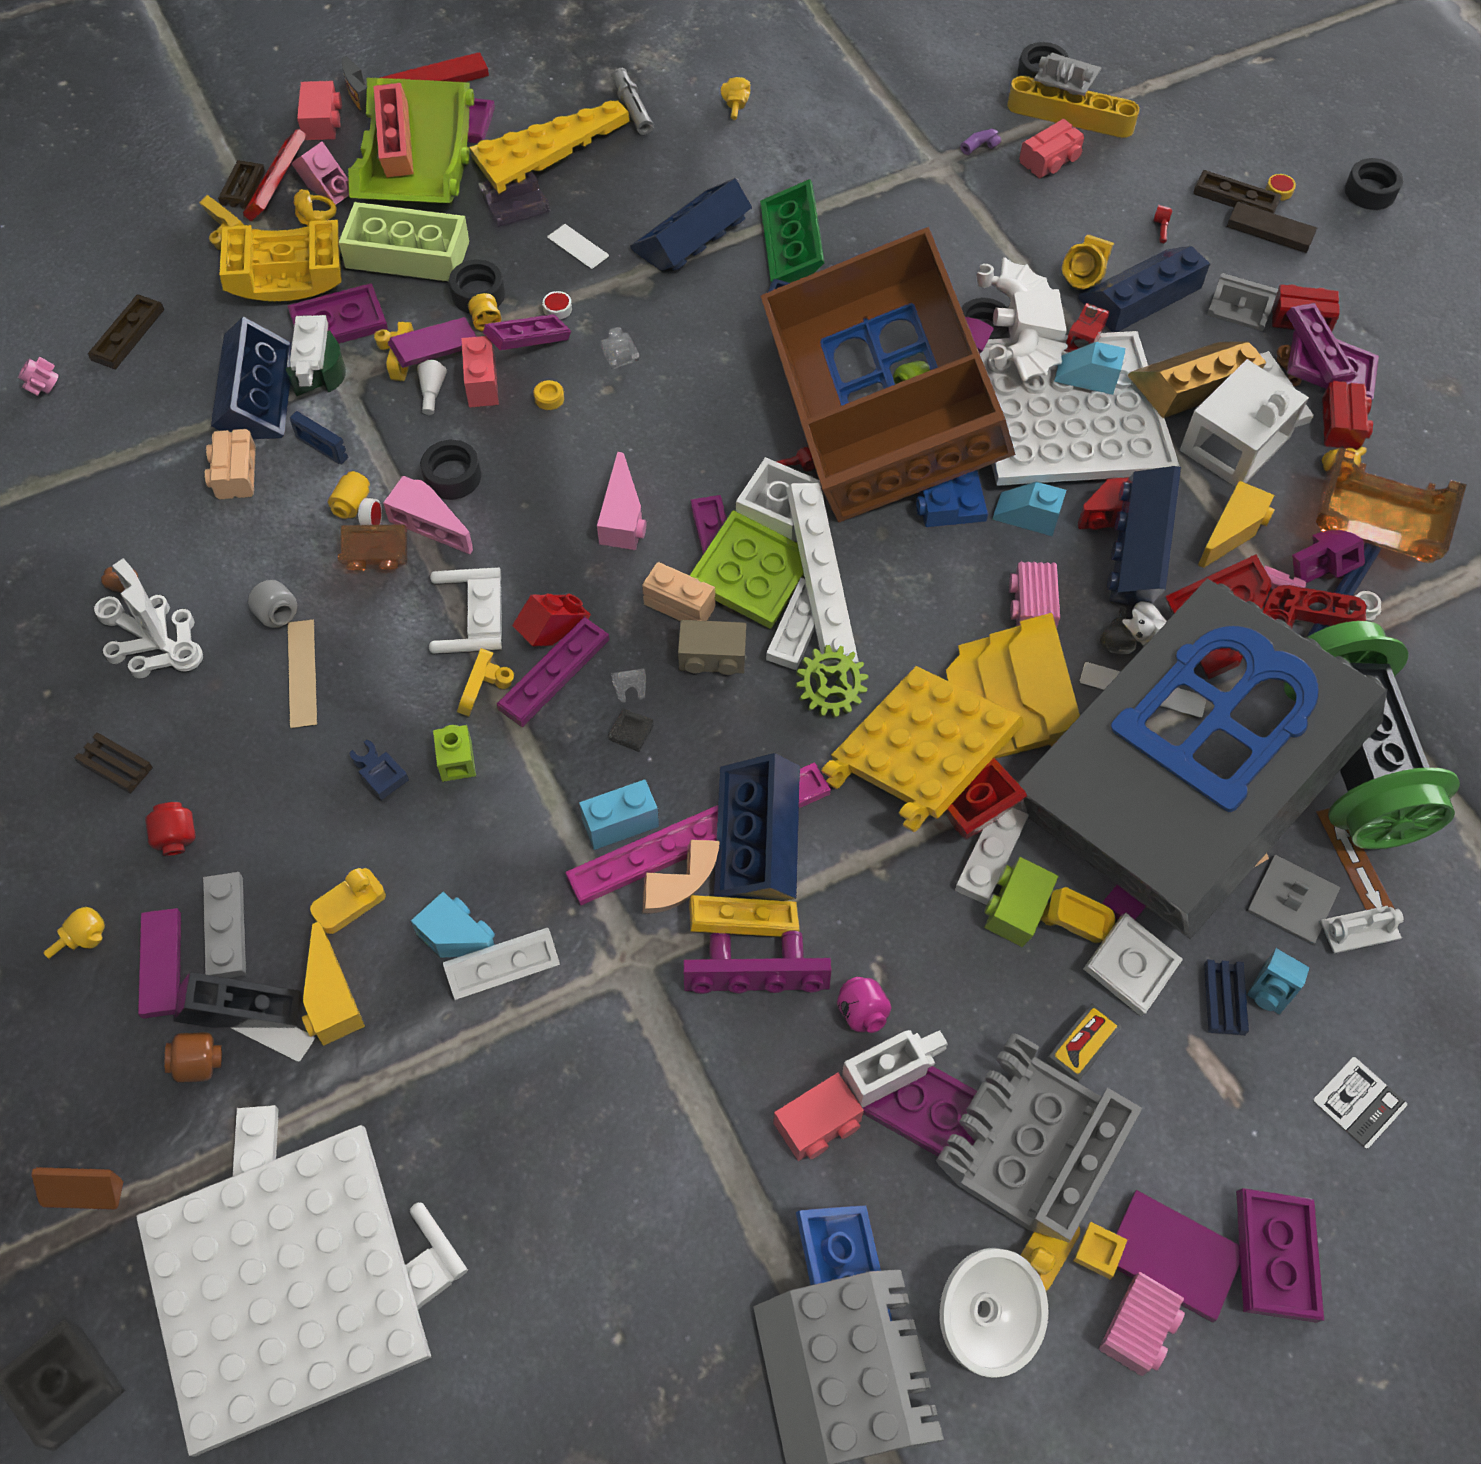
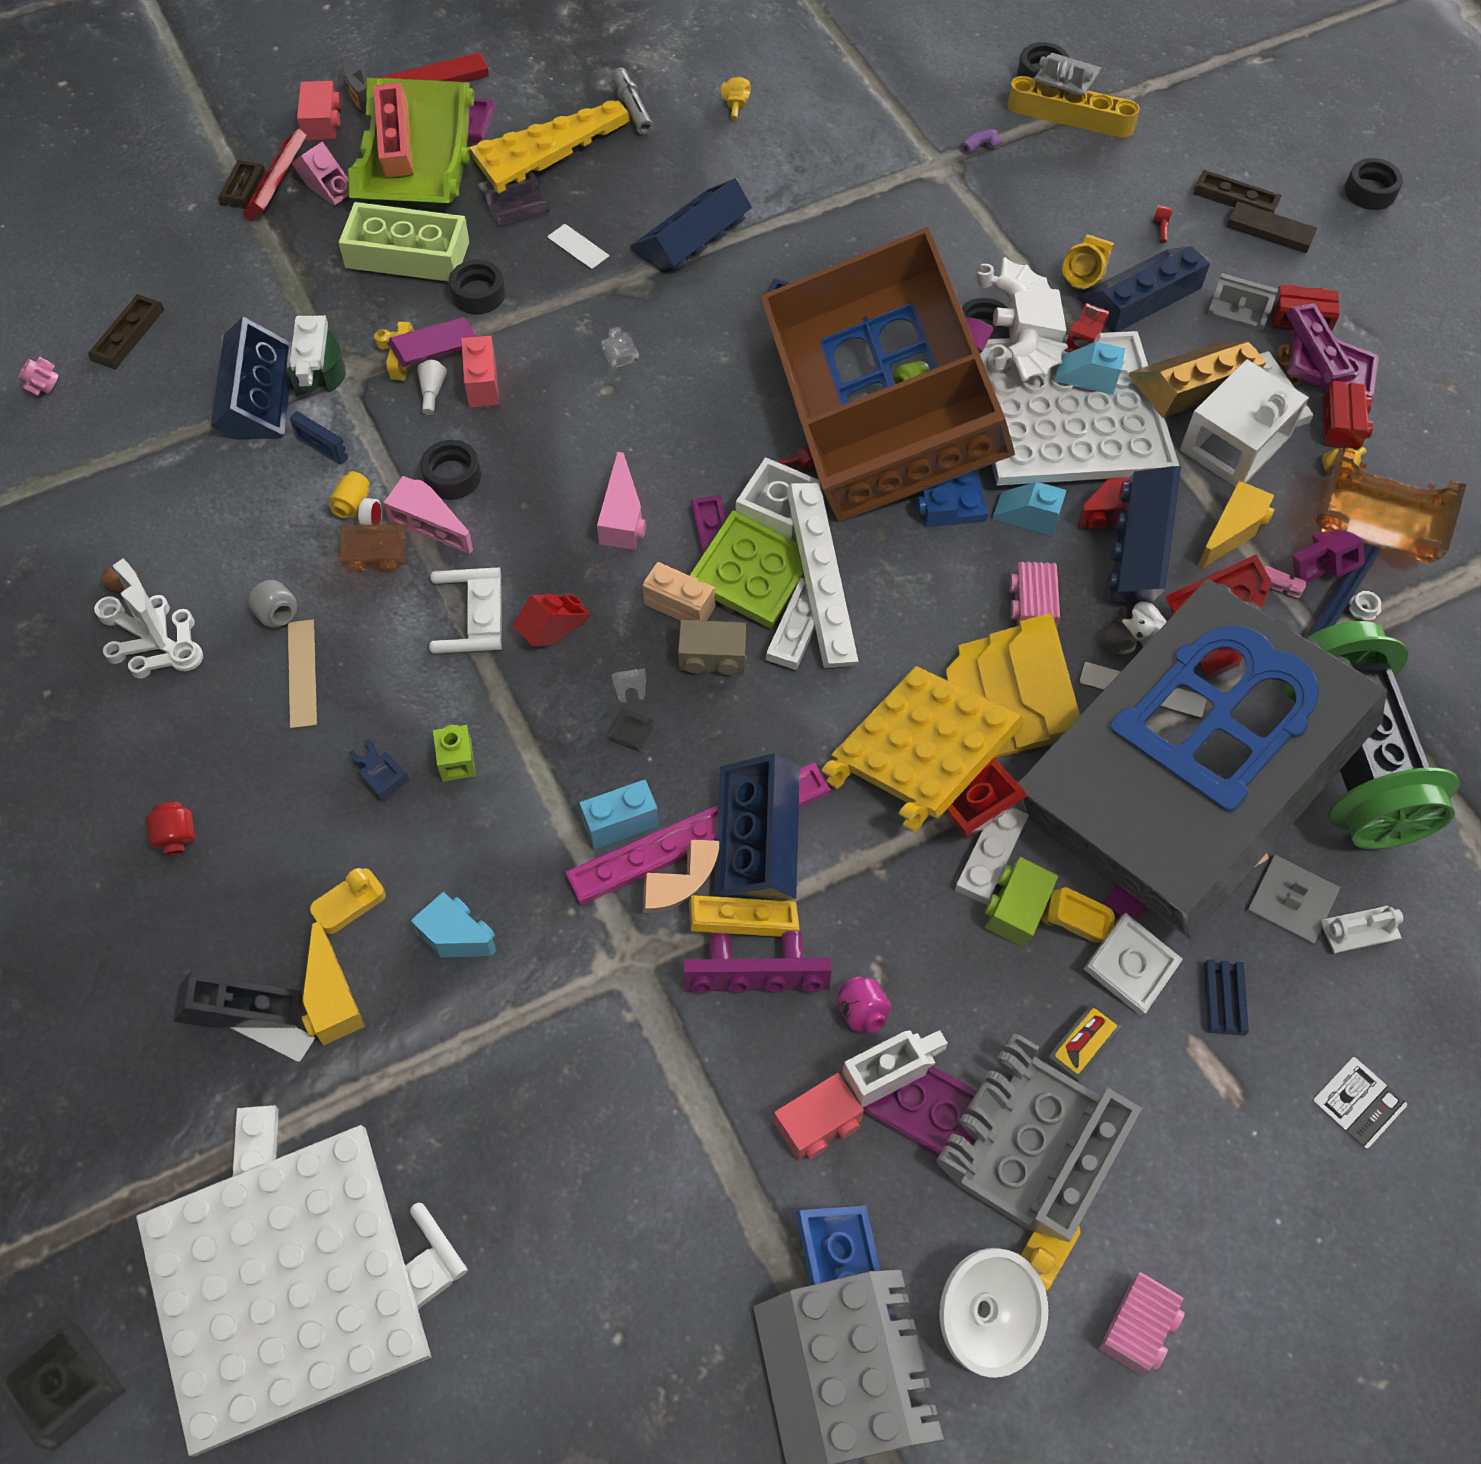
(77, 1188): dark orange slope -> none
(81, 929): yellow piece -> none
(94, 750): dark brown tile -> none
(159, 962): magenta tile -> none
(192, 1057): dark orange head -> none
(220, 215): yellow piece -> none
(224, 925): light grey plate -> none
(231, 464): light nougat brick -> none
(280, 262): yellow slope -> none
(304, 208): yellow piece -> none
(348, 312): magenta tile -> none
(483, 310): yellow wheel -> none
(483, 671): yellow piece -> none
(501, 963): white plate -> none
(526, 332): magenta tile -> none
(548, 395): yellow tile -> none
(552, 672): magenta tile -> none
(558, 304): tile -> none
(792, 233): green slope -> none
(844, 690): lime gear -> none
(1051, 148): coral brick -> none
(1100, 1250): yellow tile -> none
(1178, 1254): magenta tile -> none
(1278, 982): medium azure slope -> none
(1279, 1255): magenta tile -> none
(1282, 185): tile -> none
(1301, 598): red beam -> none
(1356, 865): dark orange sticker -> none

